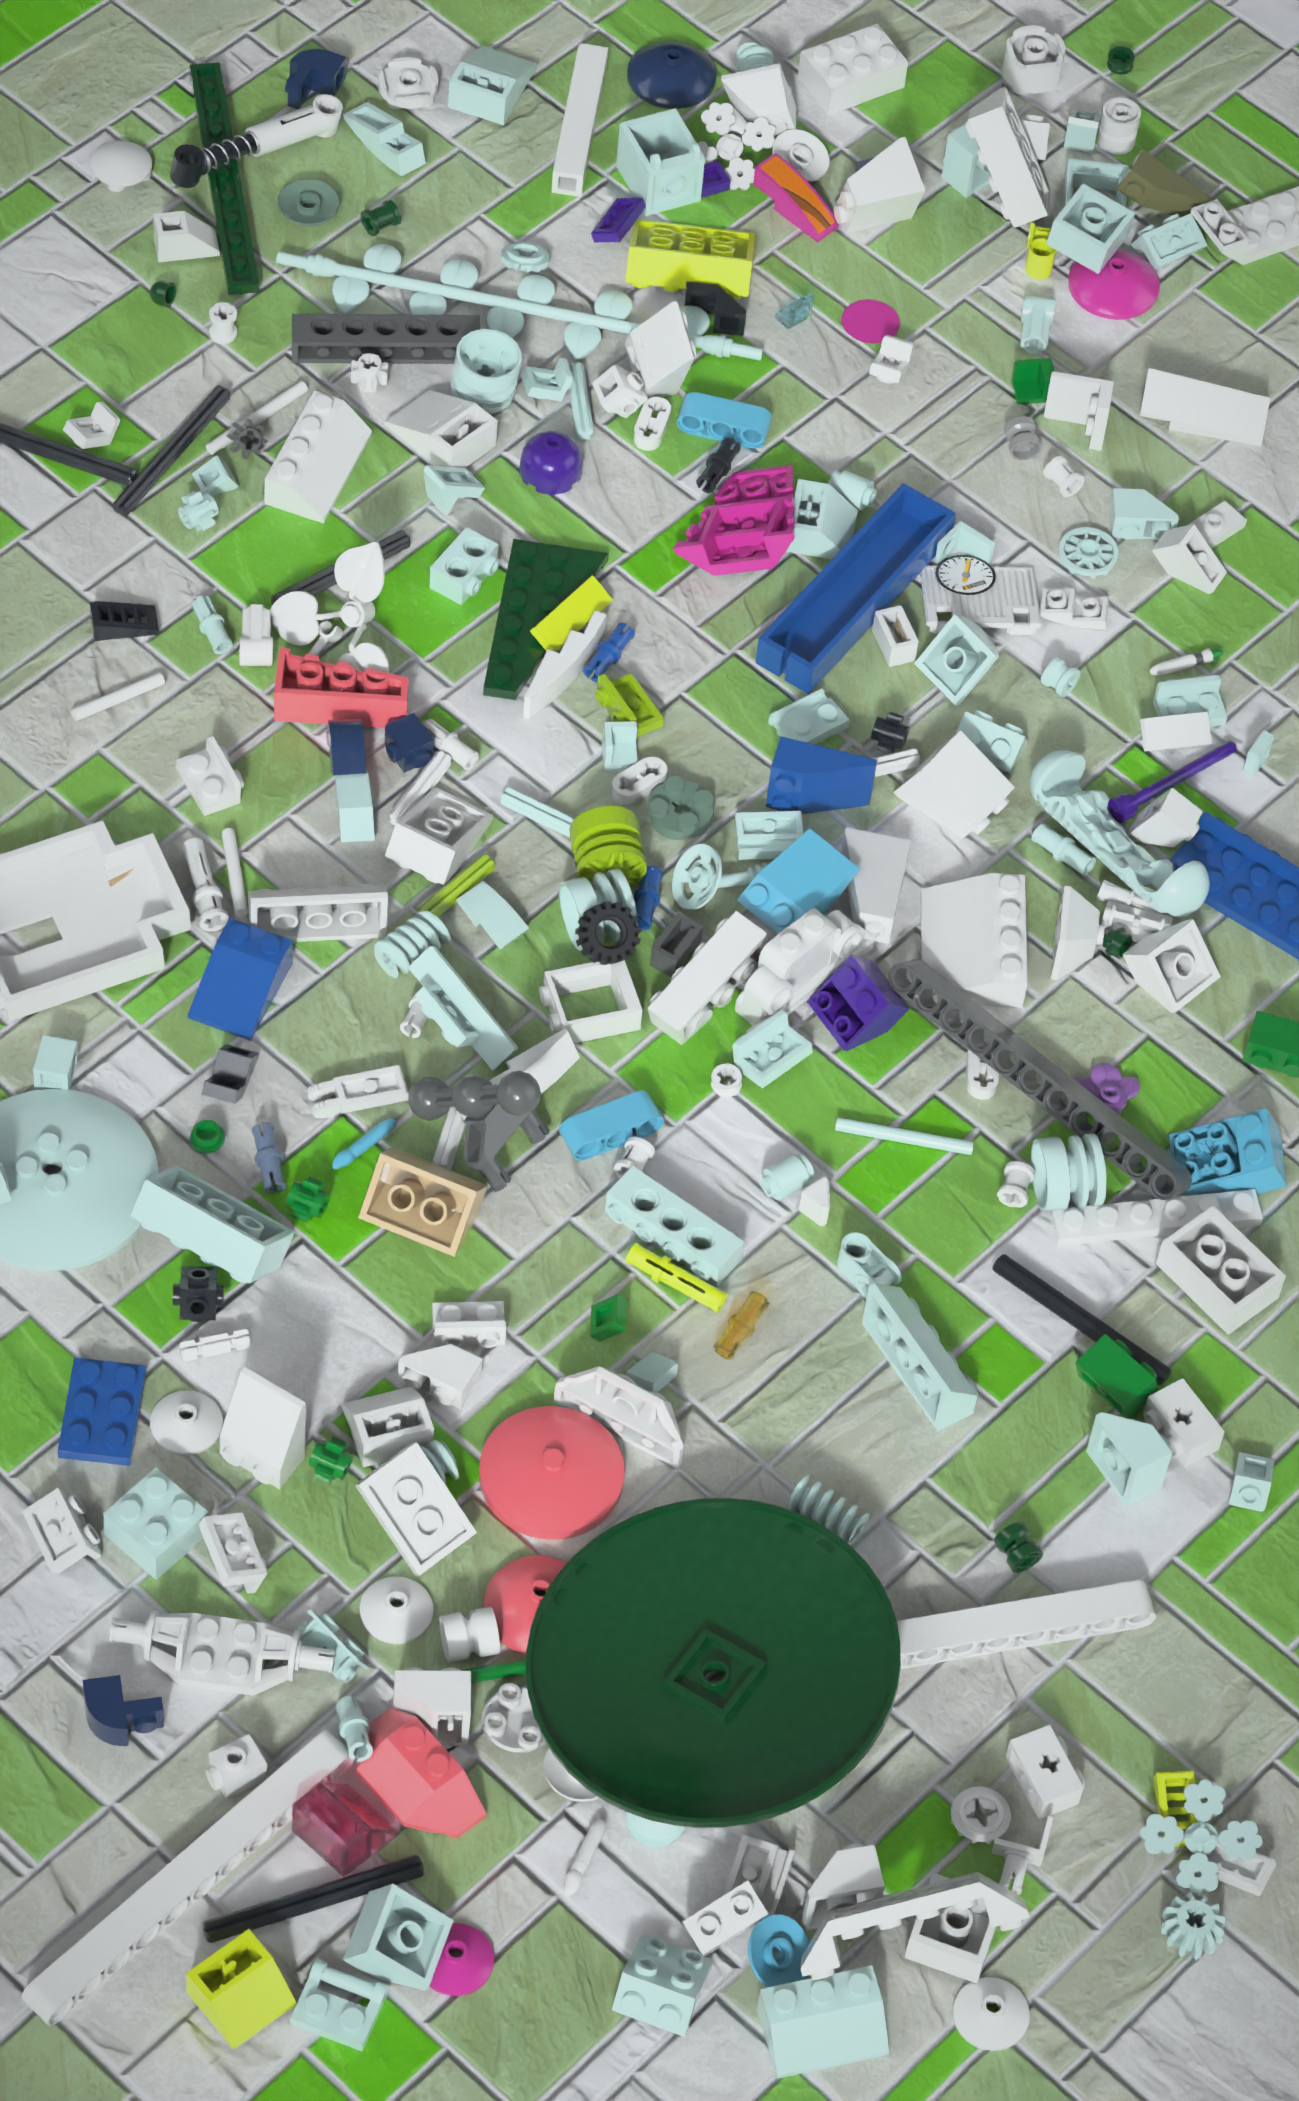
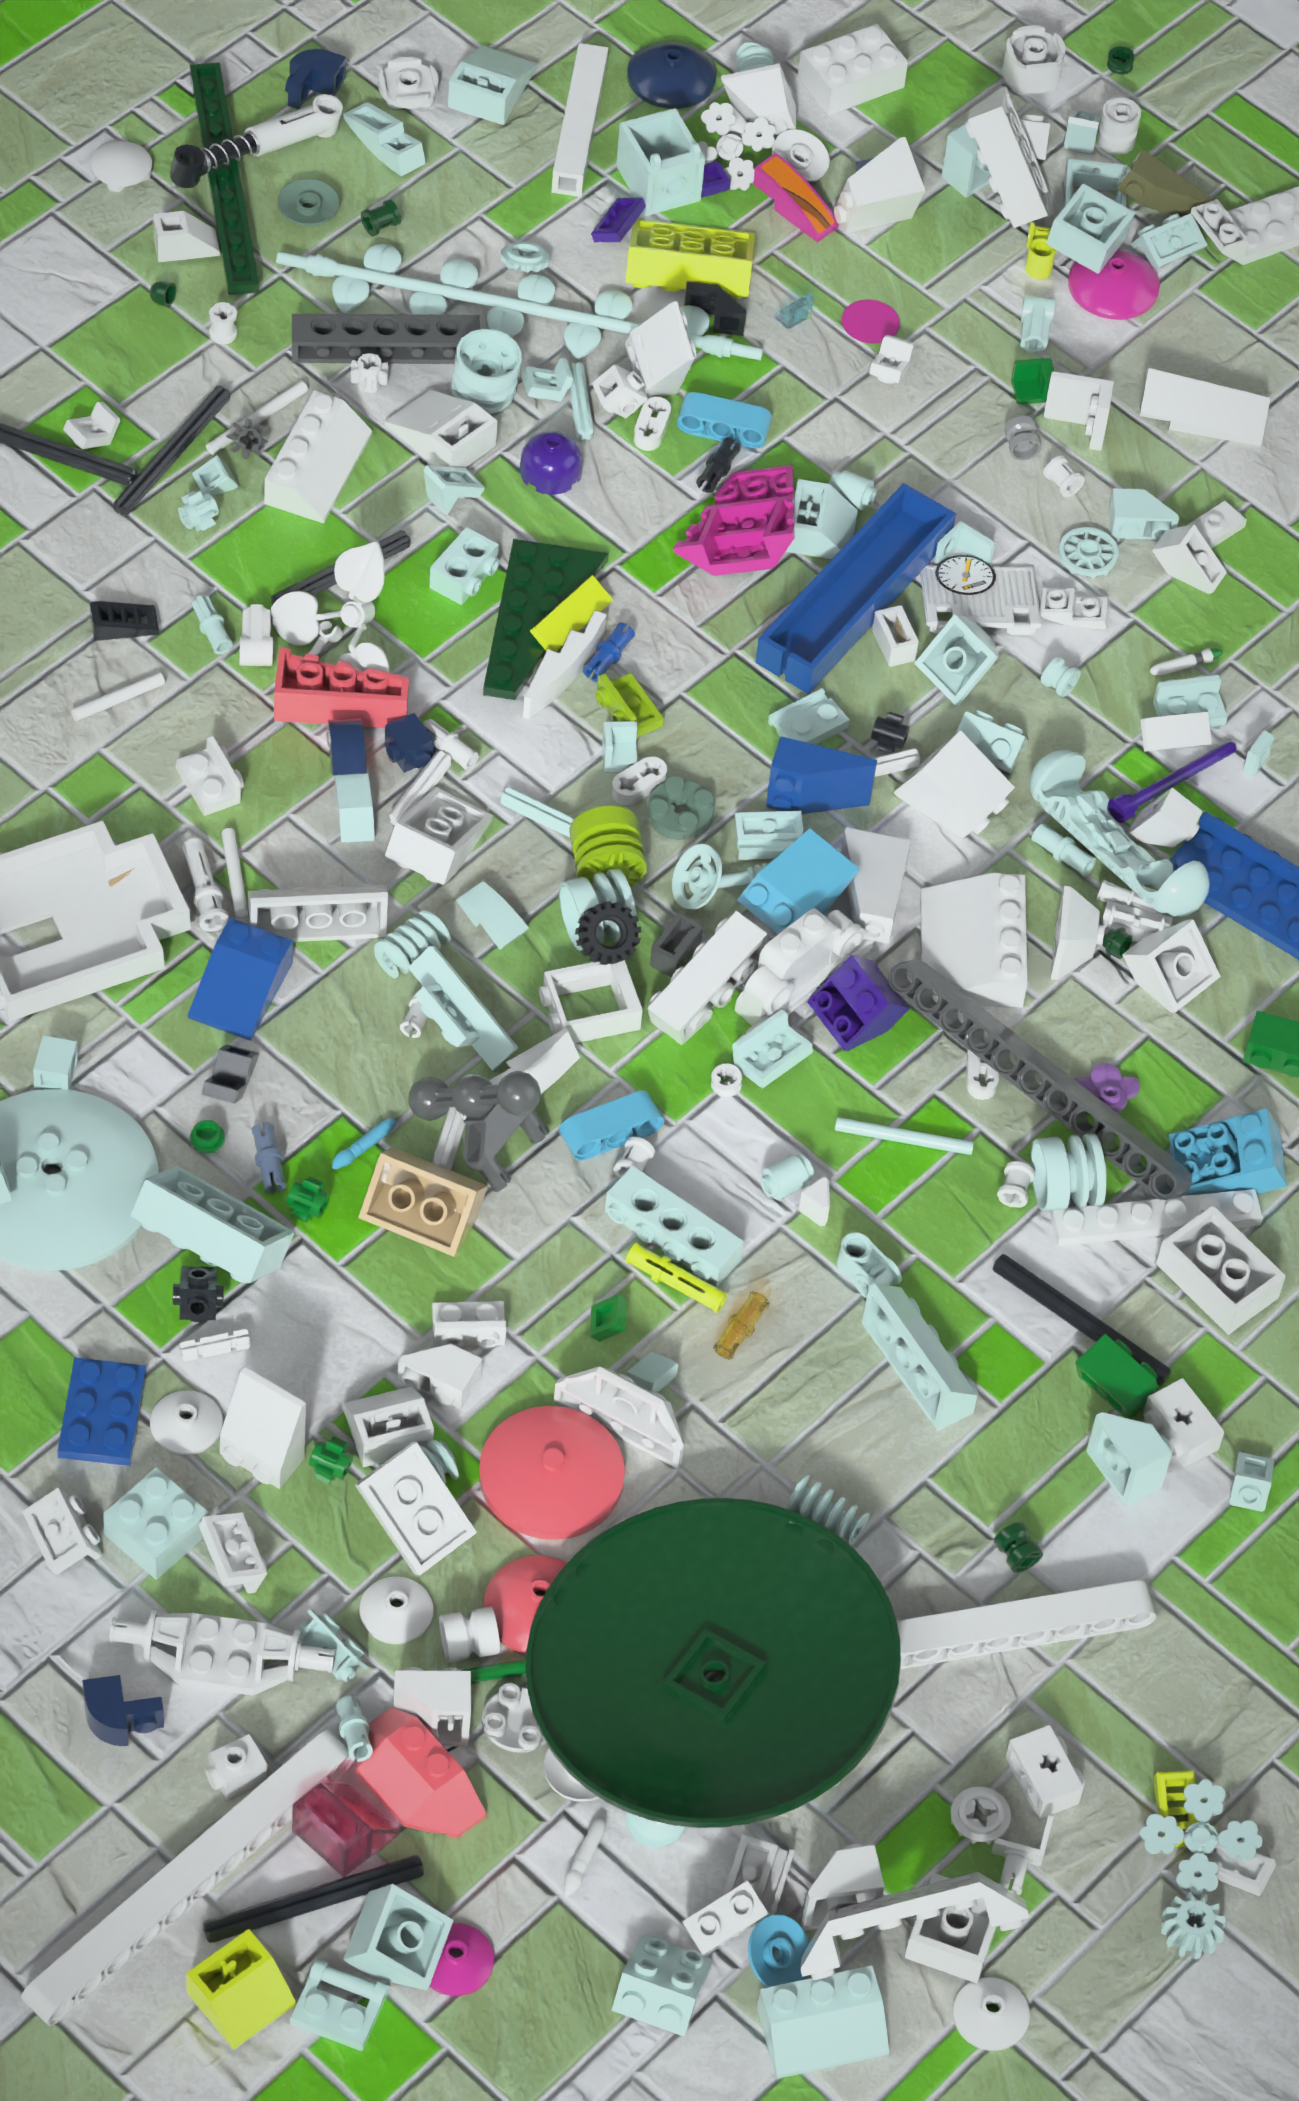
(358, 1091): white hinge -> none
(459, 885): lime axle -> none
(648, 896): blue pin -> none

